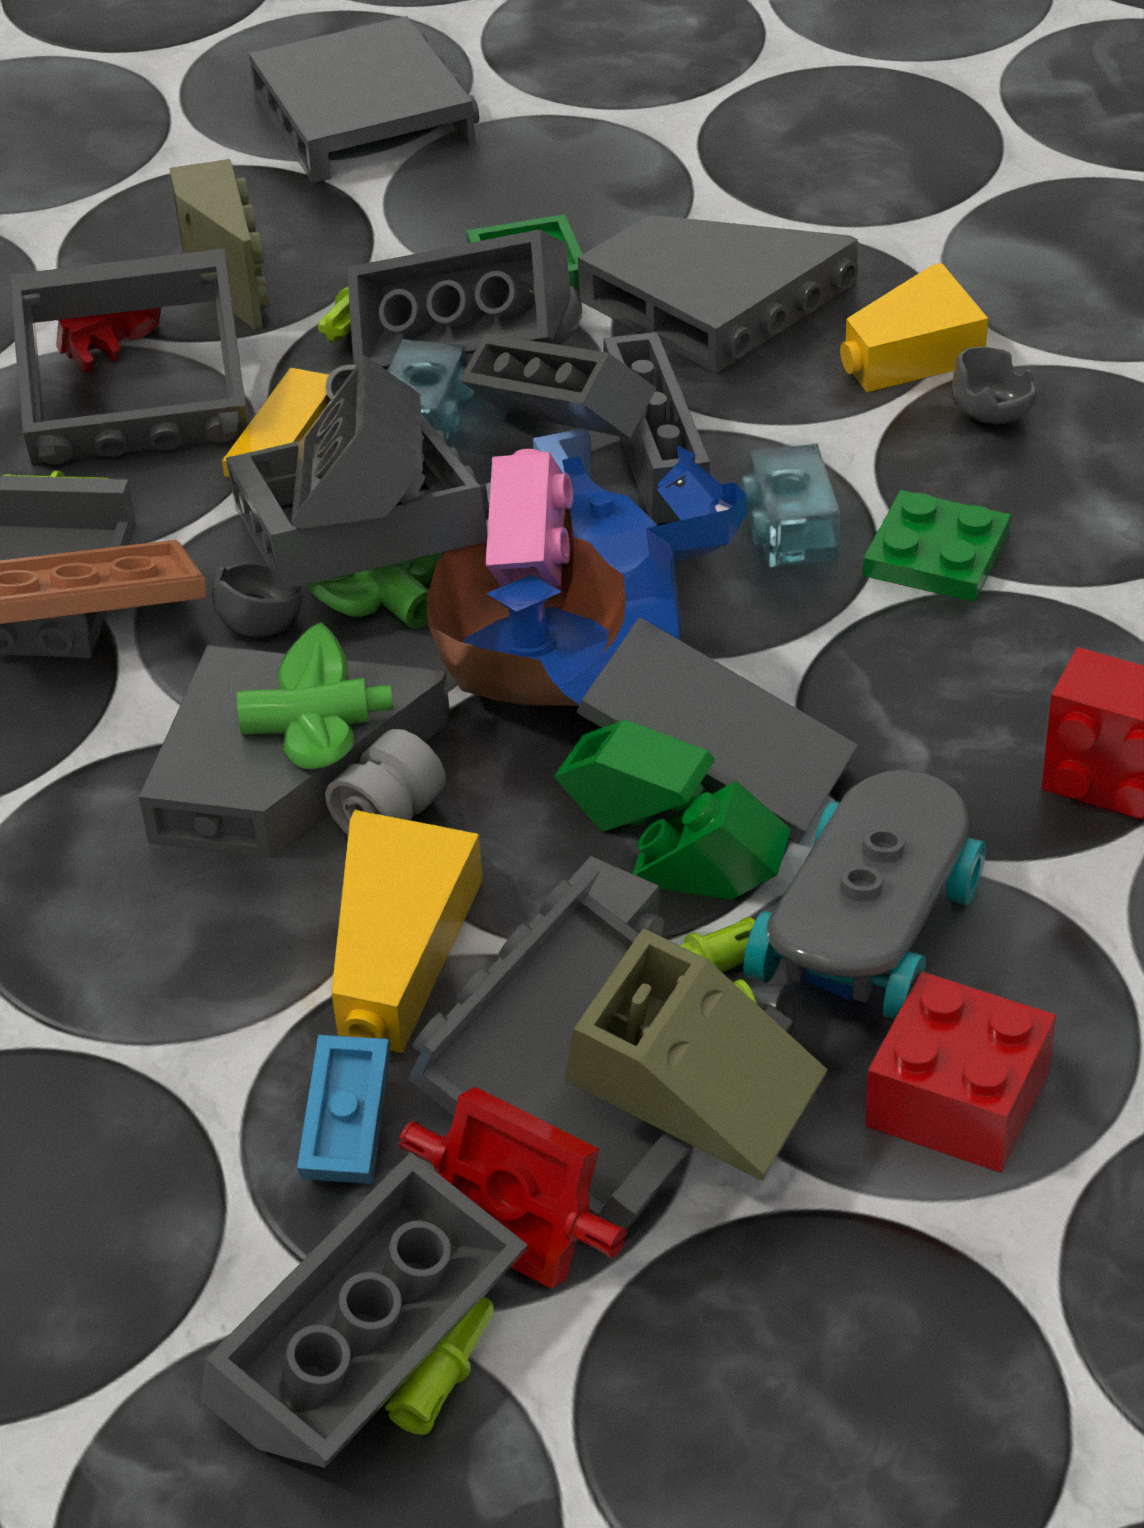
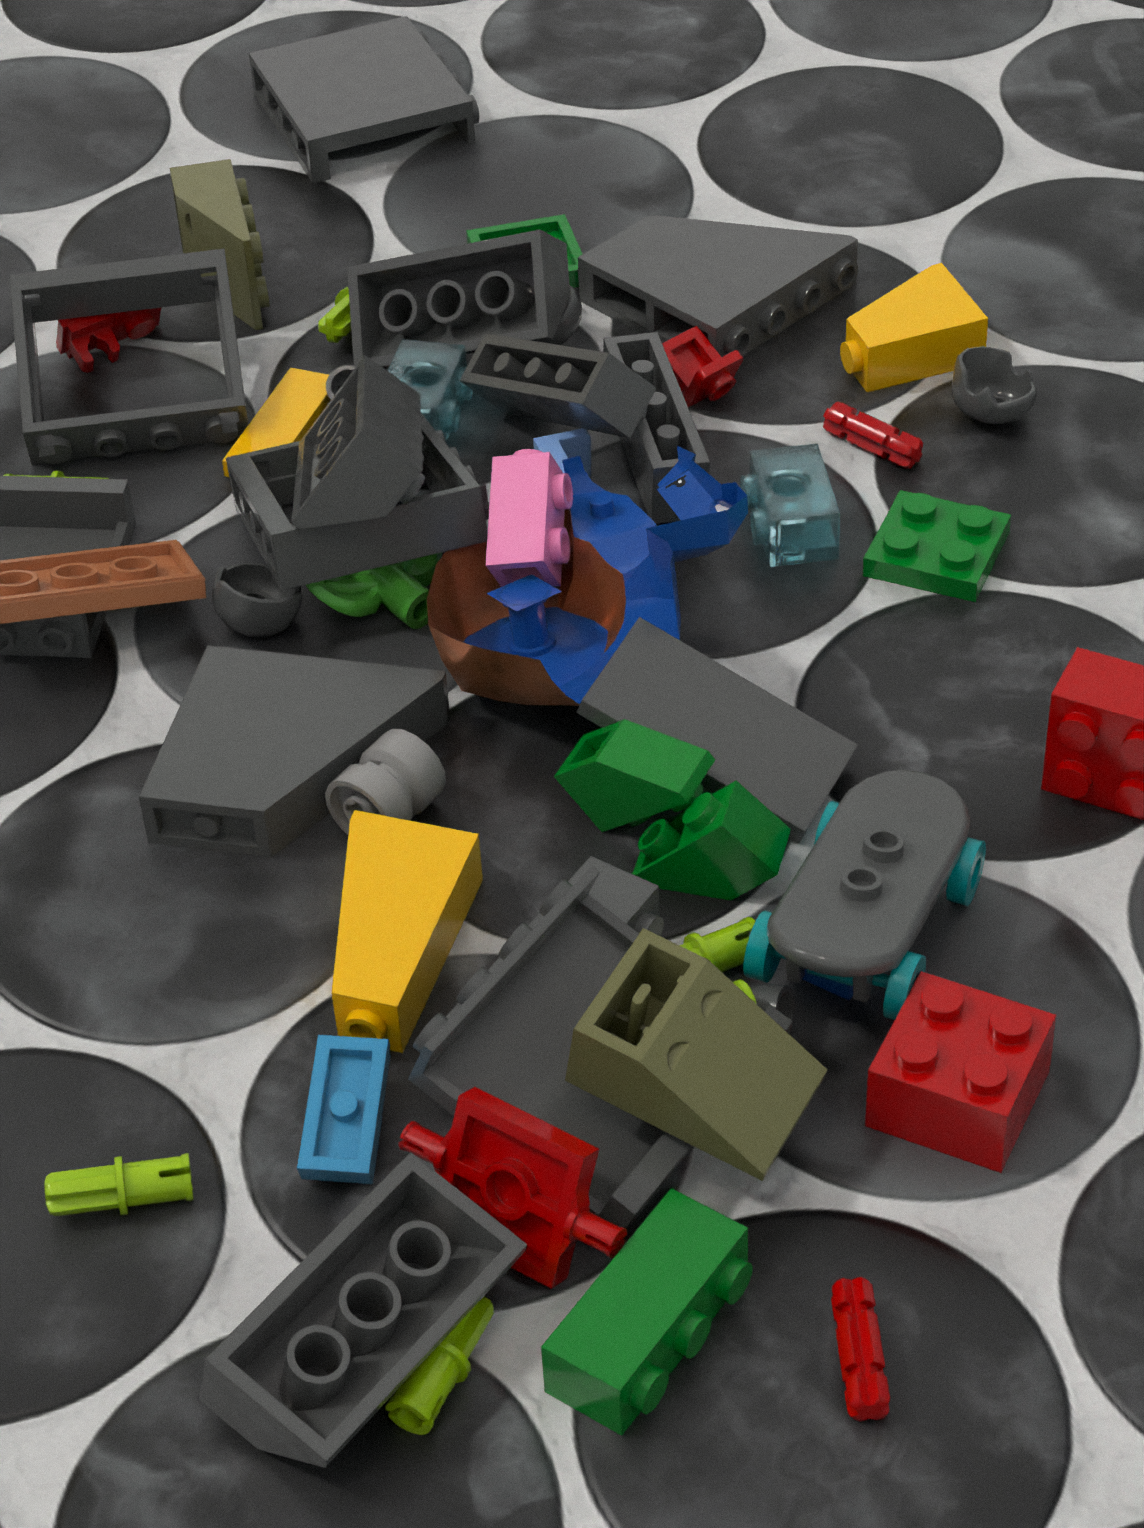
(119, 1185): none -> lime axle
(312, 702): bright green plant -> none
(647, 1312): none -> green brick
(700, 367): none -> red bracket
(860, 1349): none -> red axle
(873, 435): none -> red axle

